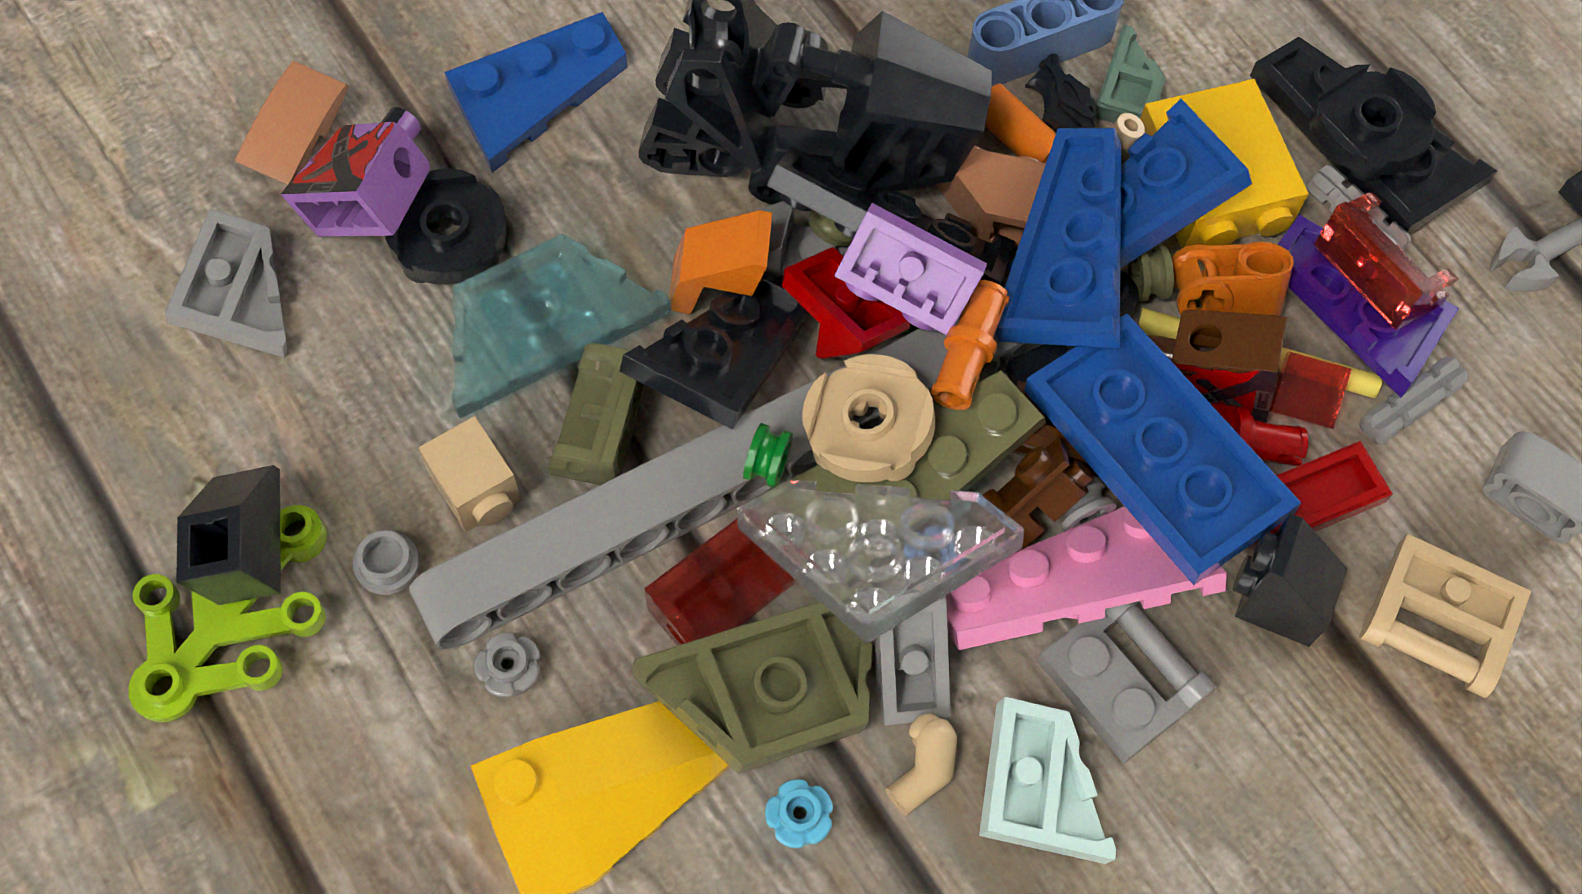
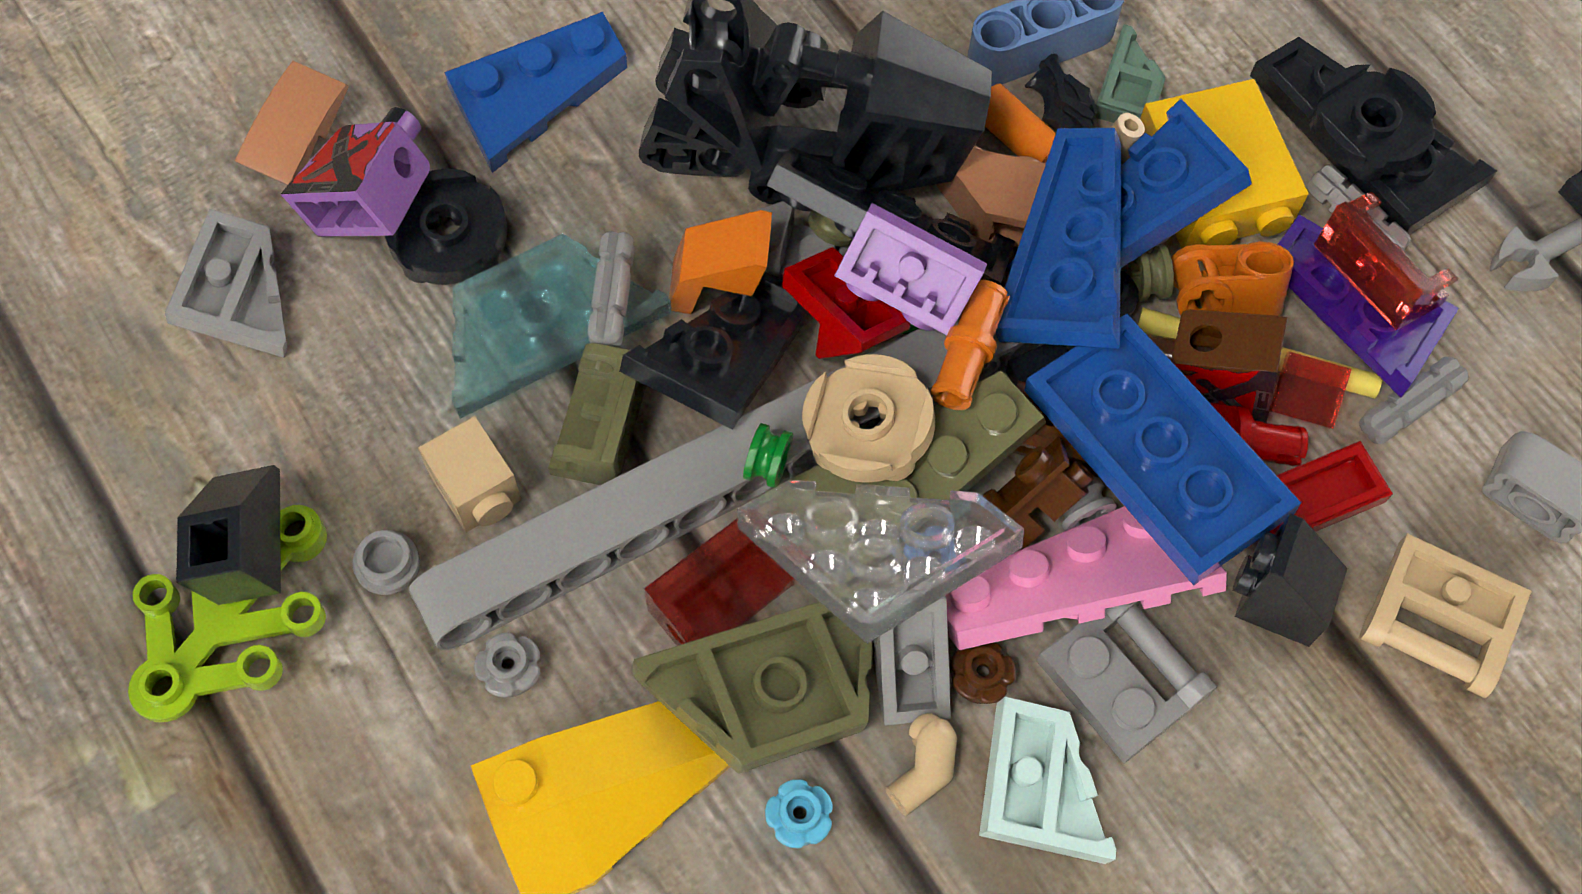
(611, 289): none -> light grey axle
(978, 688): none -> reddish brown plate

